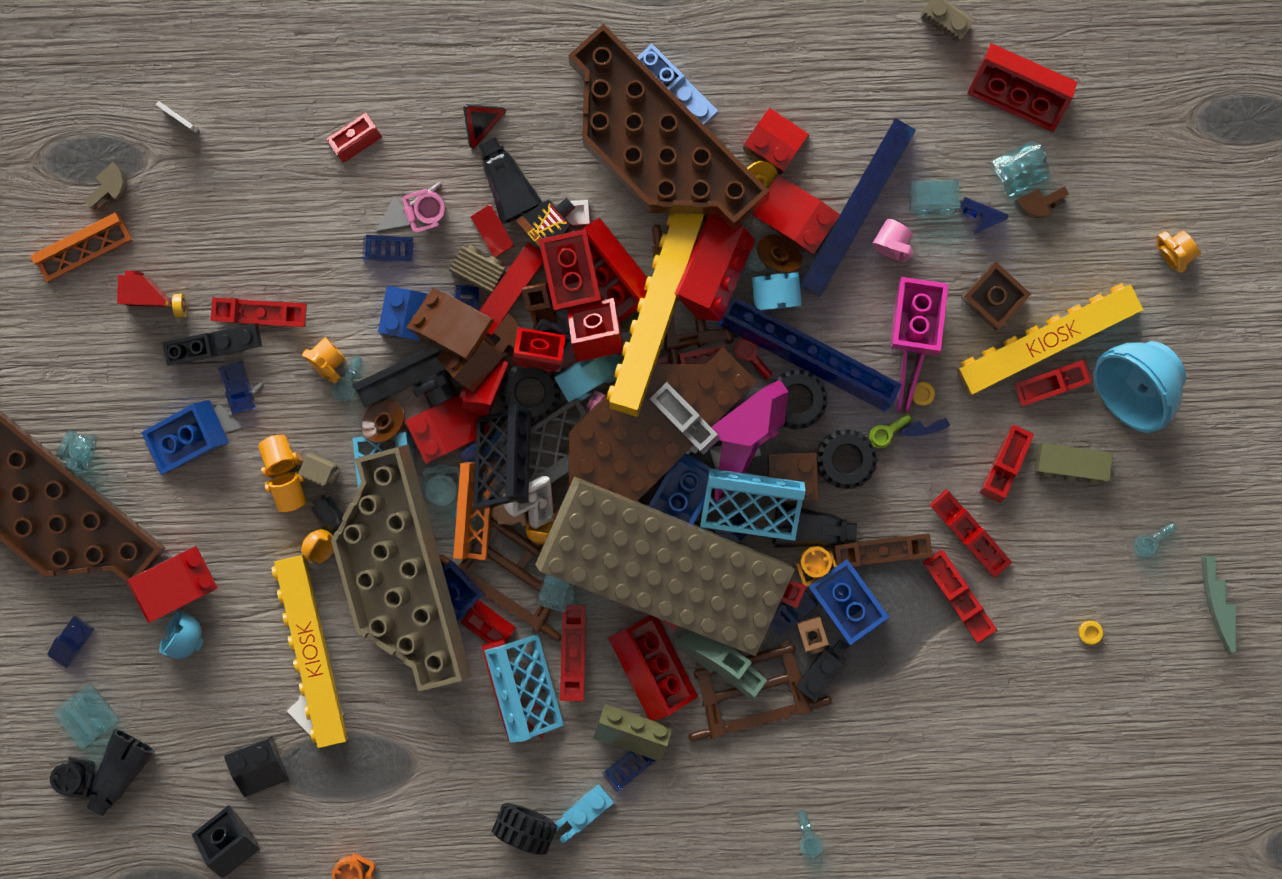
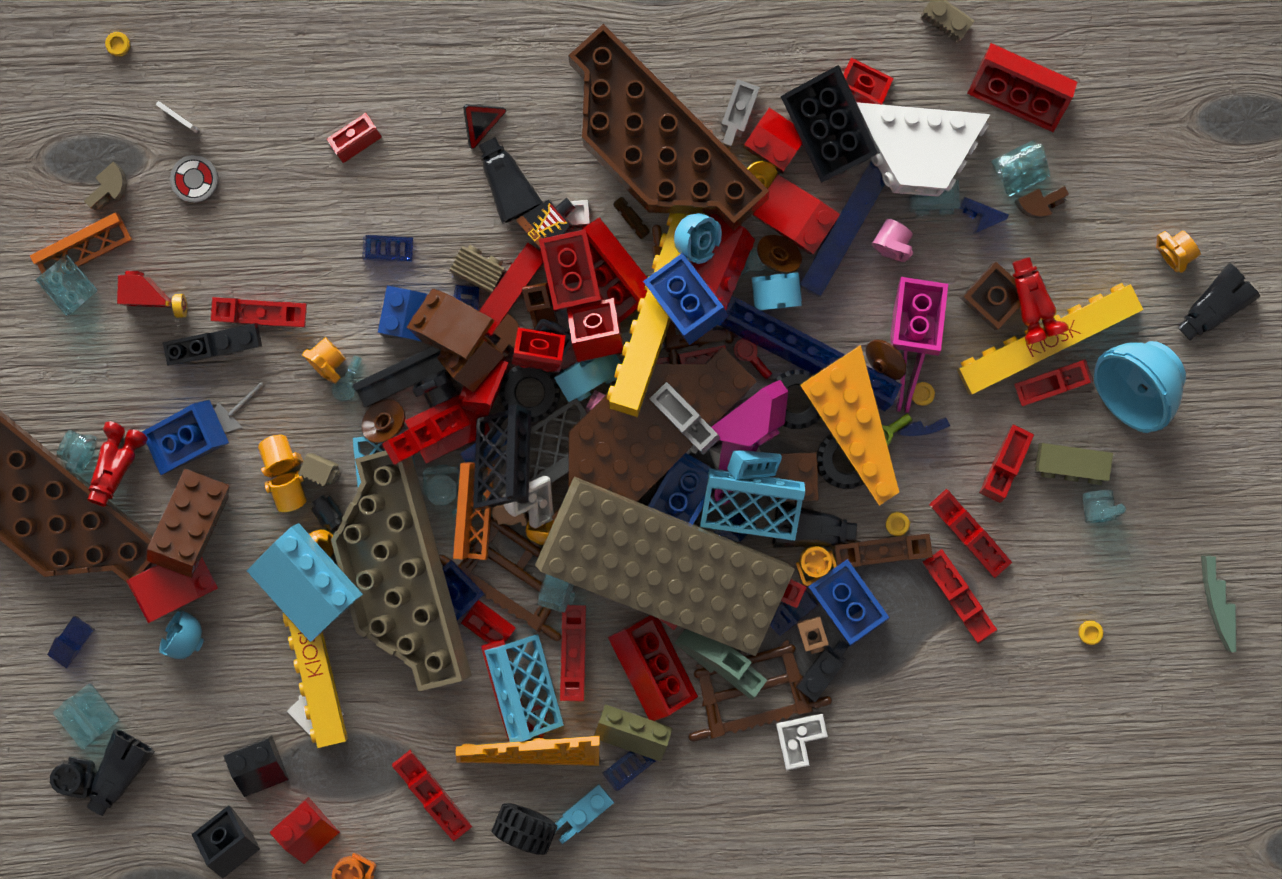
(66, 285): none -> clear light blue bracket
(113, 462): none -> red piece
(117, 44): none -> yellow tile
(188, 523): none -> reddish brown brick
(194, 179): none -> tile
(237, 387): clear blue slope -> none
(304, 582): none -> medium azure slope
(304, 831): none -> red slope
(395, 214): light grey piece -> none
(426, 433): none -> red slope
(427, 207): bright pink piece -> none
(432, 795): none -> red slope
(492, 231): red slope -> none
(538, 751): none -> light orange wing
(631, 217): none -> dark brown axle
(678, 84): light blue slope -> none
(686, 298): none -> blue slope
(697, 237): none -> medium azure cylinder
(738, 111): none -> light grey hinge
(741, 459): none -> medium azure slope
(794, 735): none -> white brick
(810, 844): clear light blue plate -> none
(830, 124): none -> black slope
(849, 410): none -> light orange wing
(866, 82): none -> red slope
(886, 359): none -> reddish brown dish
(897, 524): none -> yellow tile
(921, 145): none -> white piece
(1035, 303): none -> red piece
(1100, 506): none -> clear light blue piece
(1146, 545): clear light blue plate -> none
(1219, 302): none -> black piece

